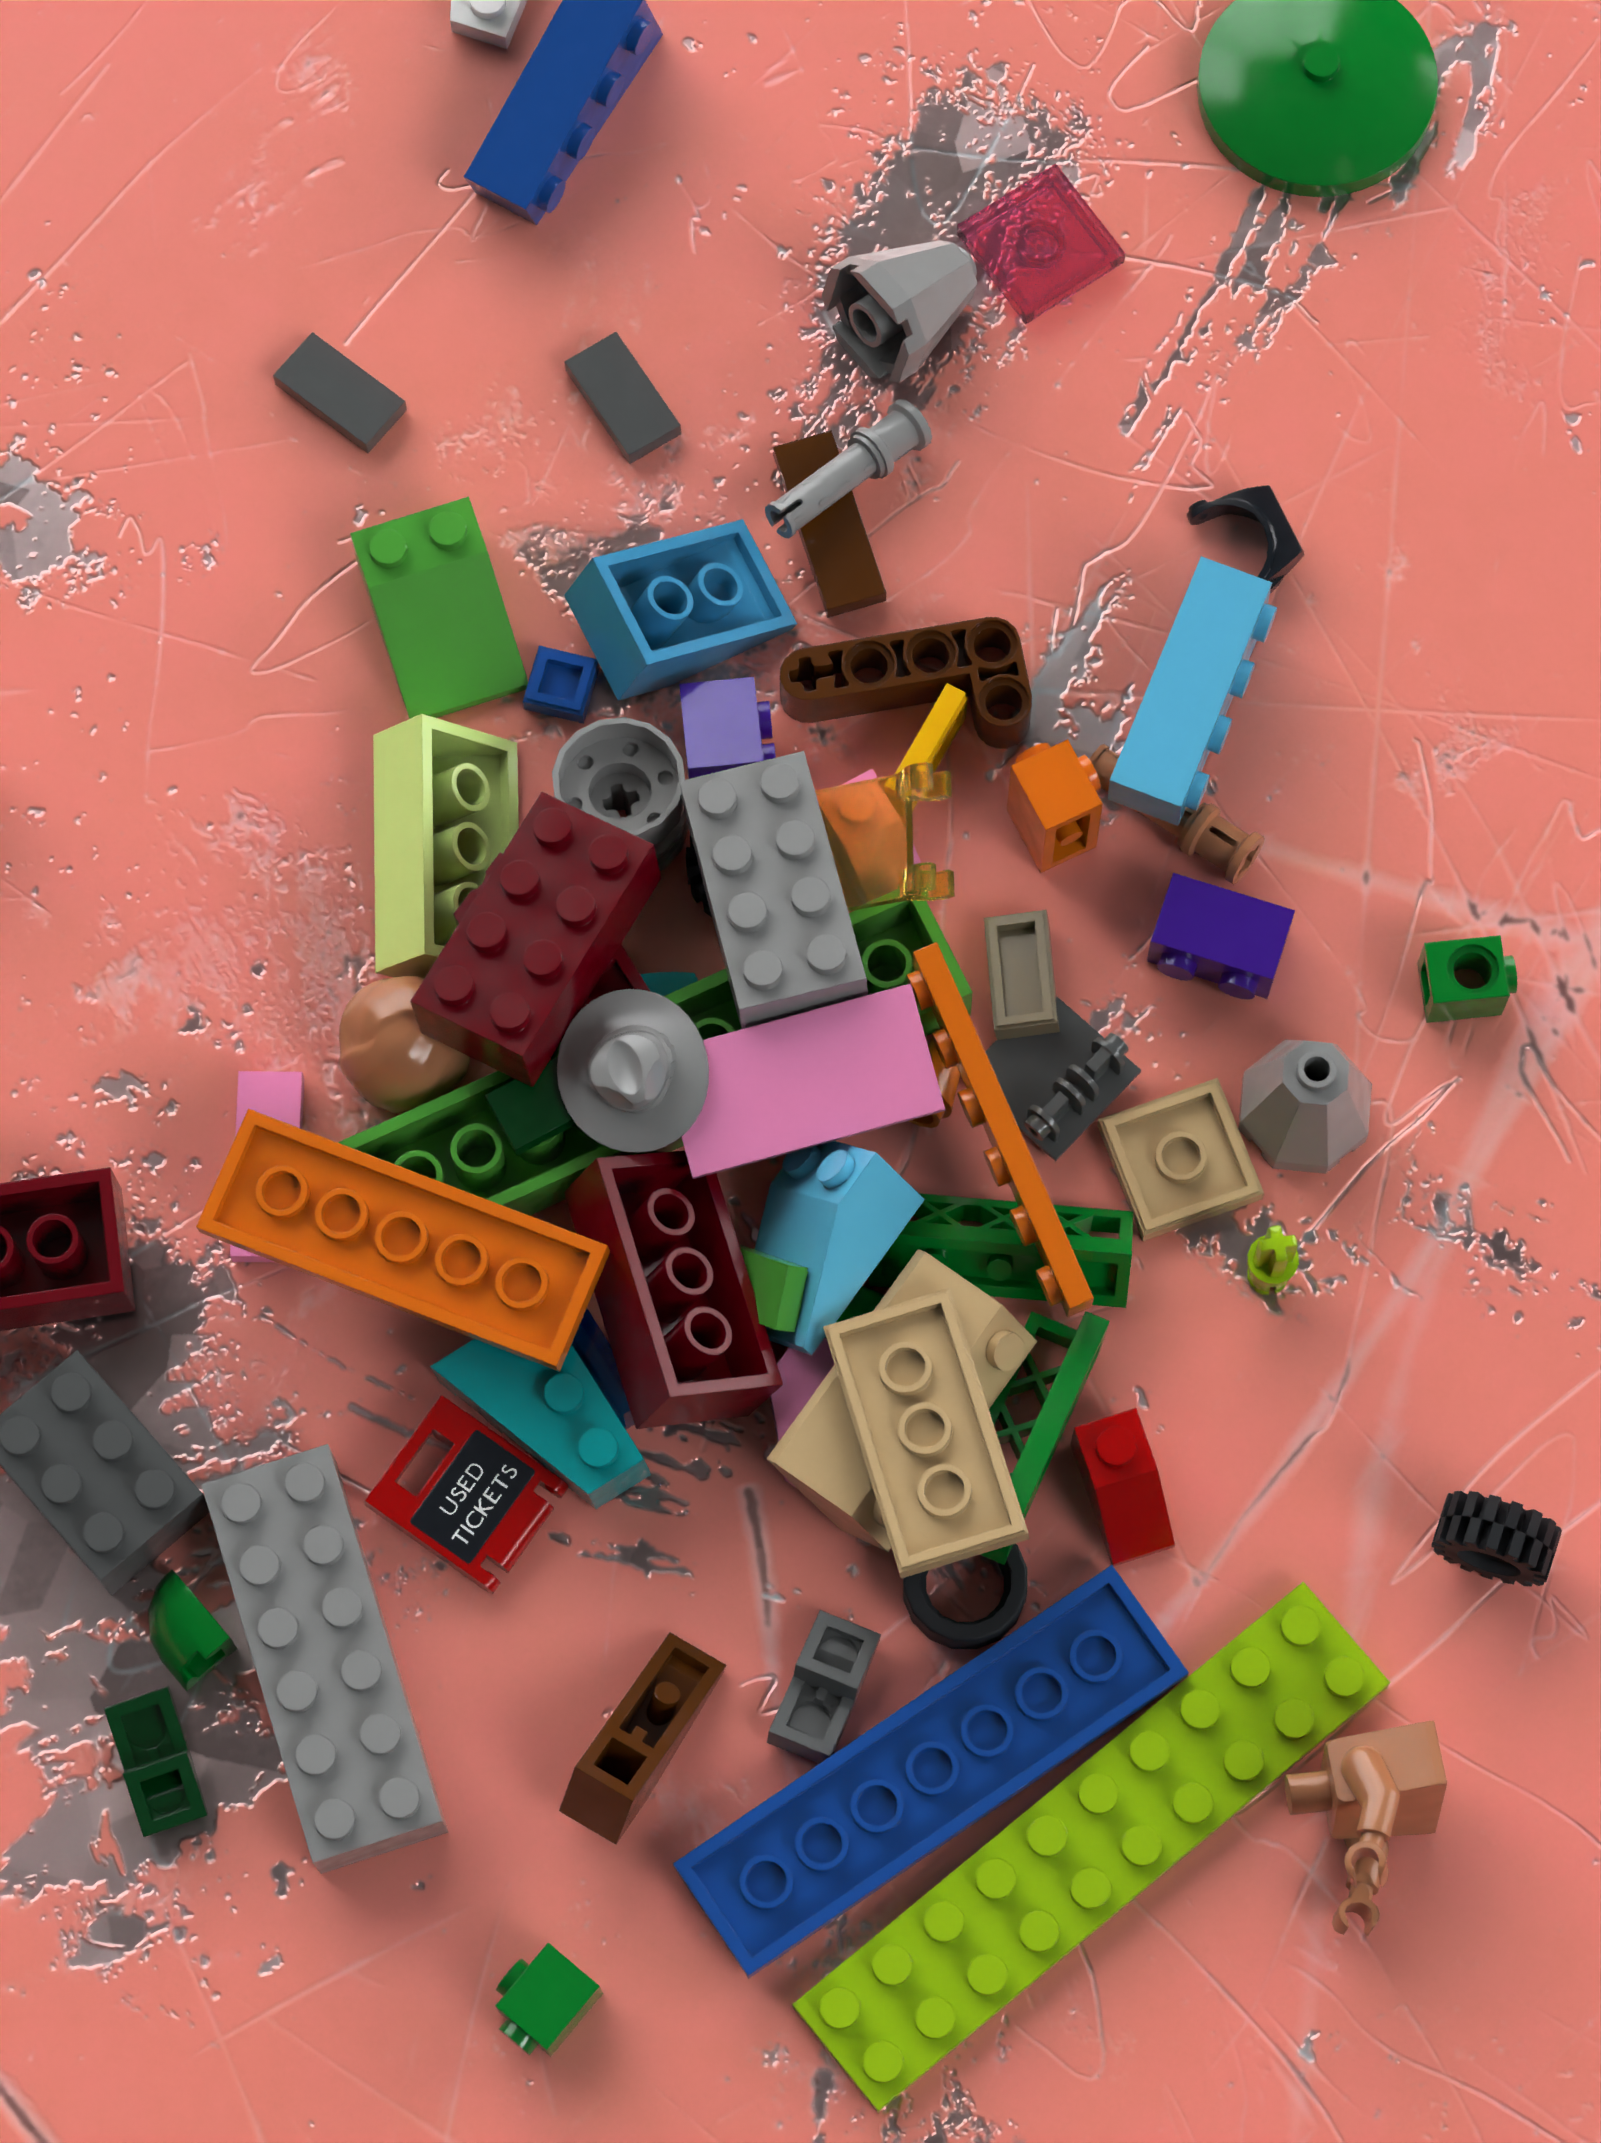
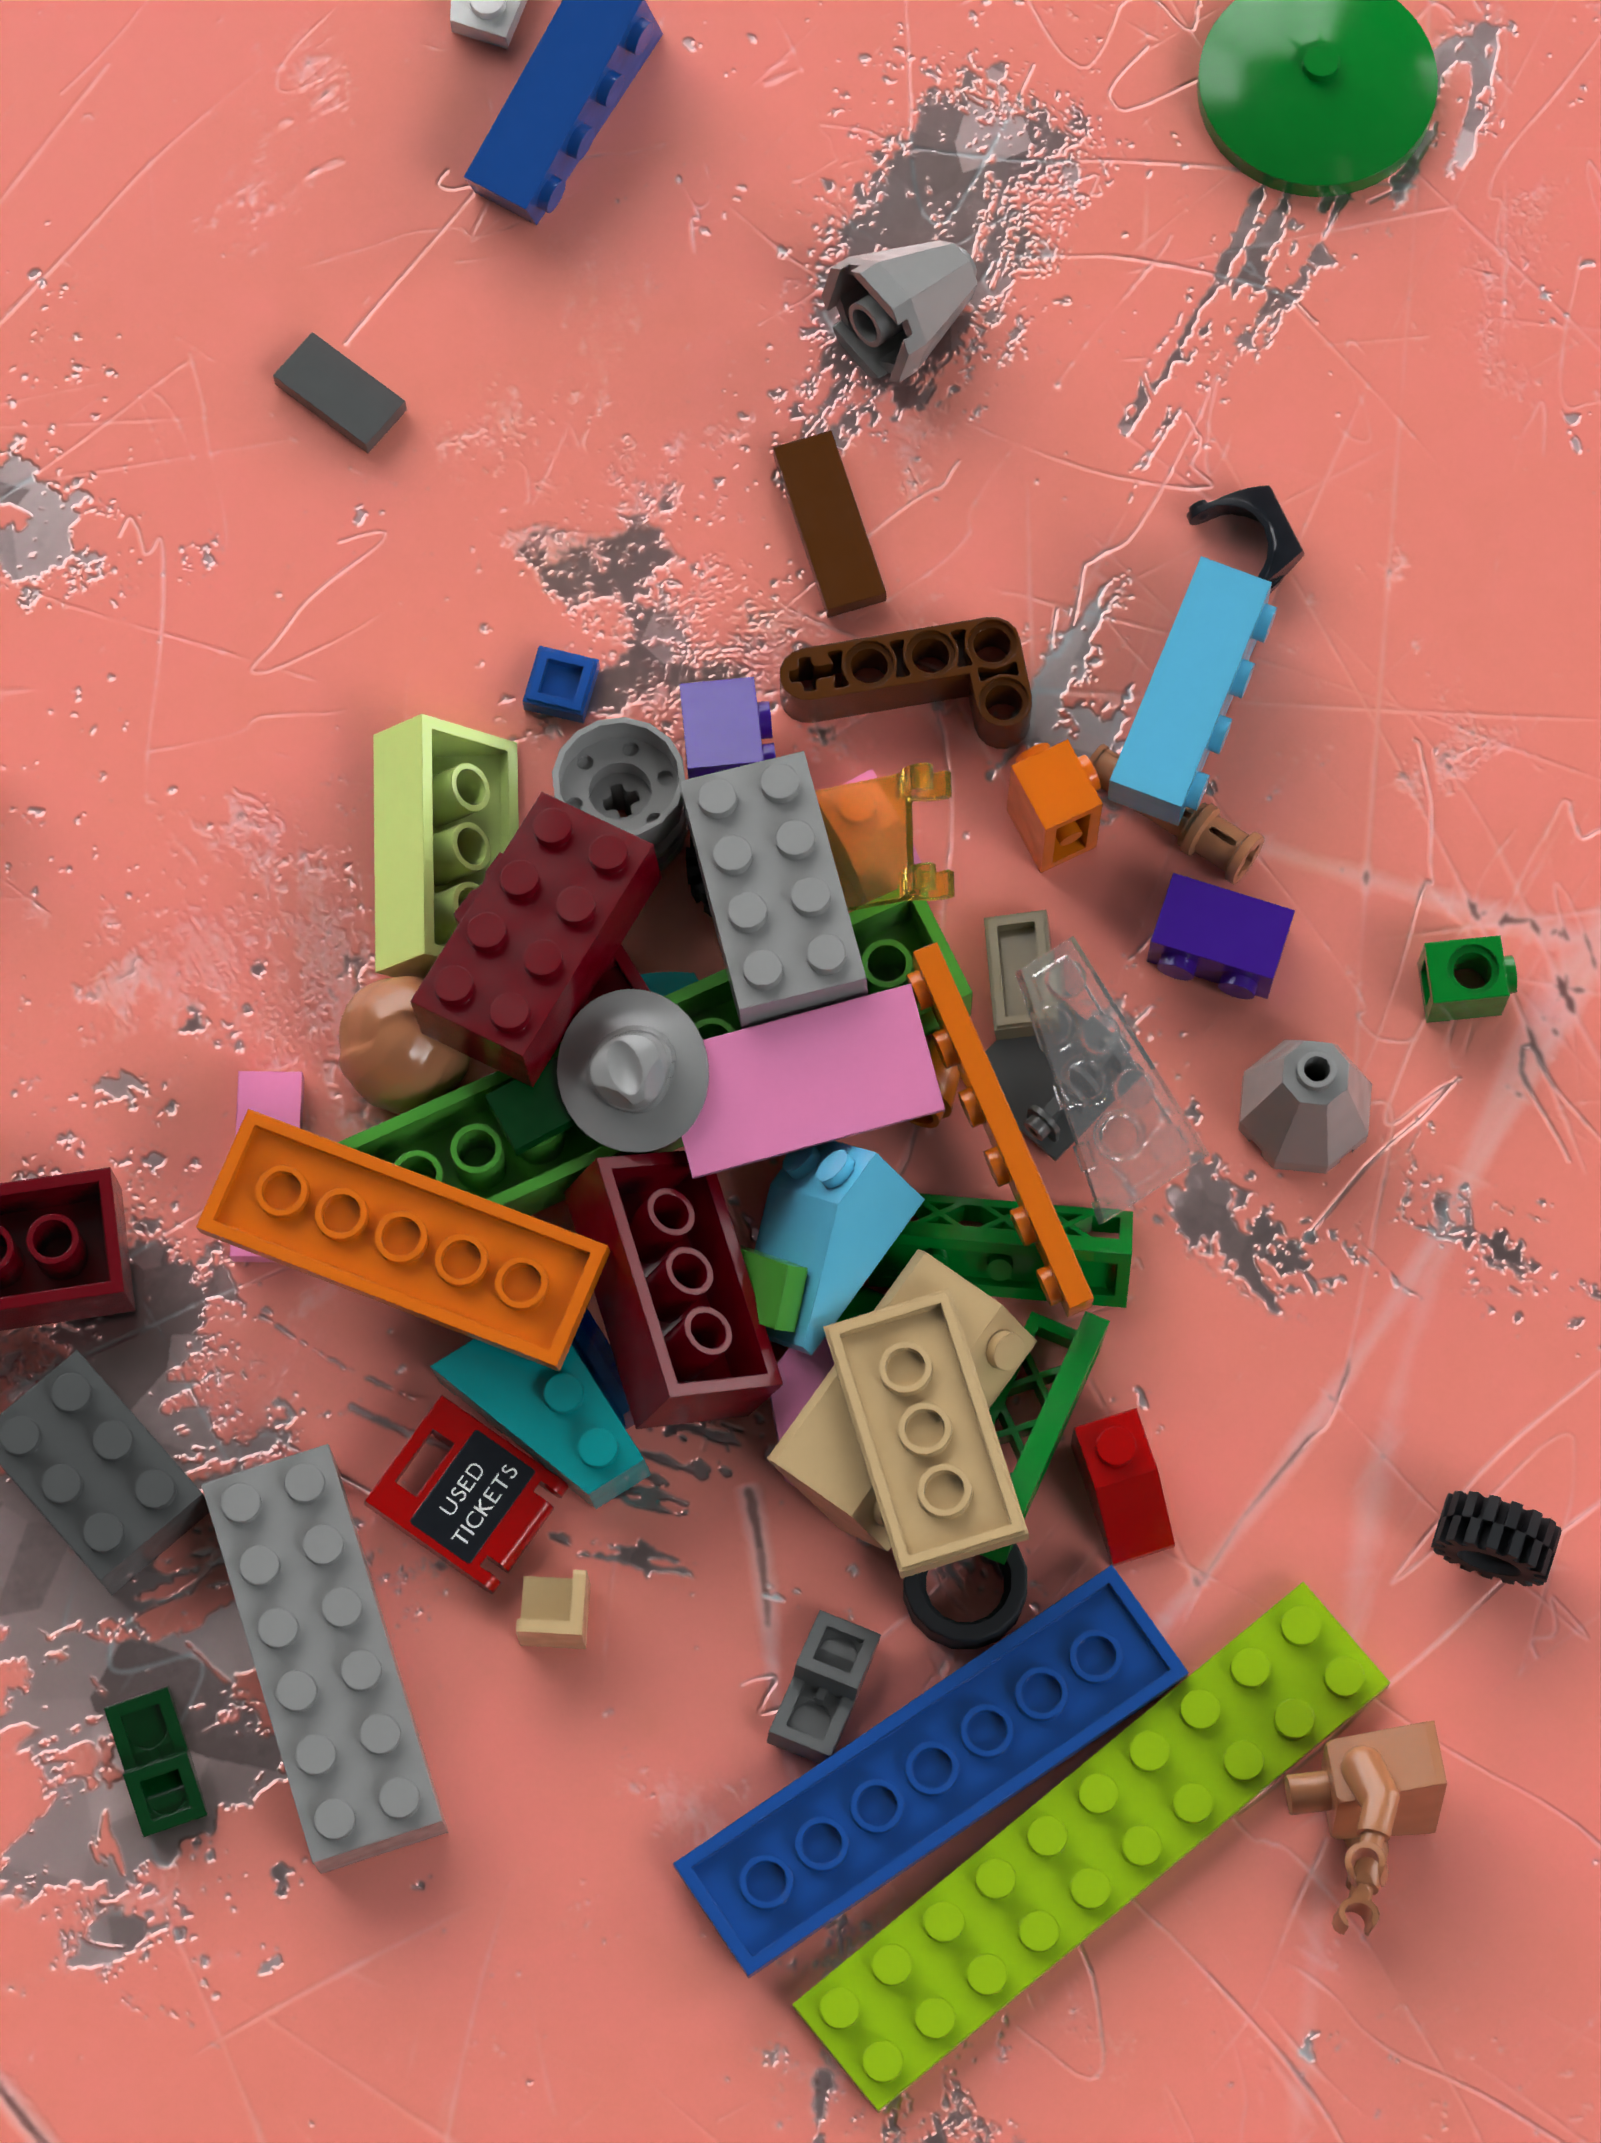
(185, 1632): green brick -> none
(439, 610): bright green slope -> none
(544, 2000): green brick -> none
(554, 1611): none -> tan panel
(623, 397): dark grey tile -> none
(640, 1738): reddish brown slope -> none
(677, 607): dark azure slope -> none
(868, 455): light grey pin -> none
(938, 730): yellow tile -> none
(1040, 243): clear pink tile -> none
(1115, 1101): none -> clear wing
(1180, 1159): tan tile -> none
(1272, 1261): lime axle -> none

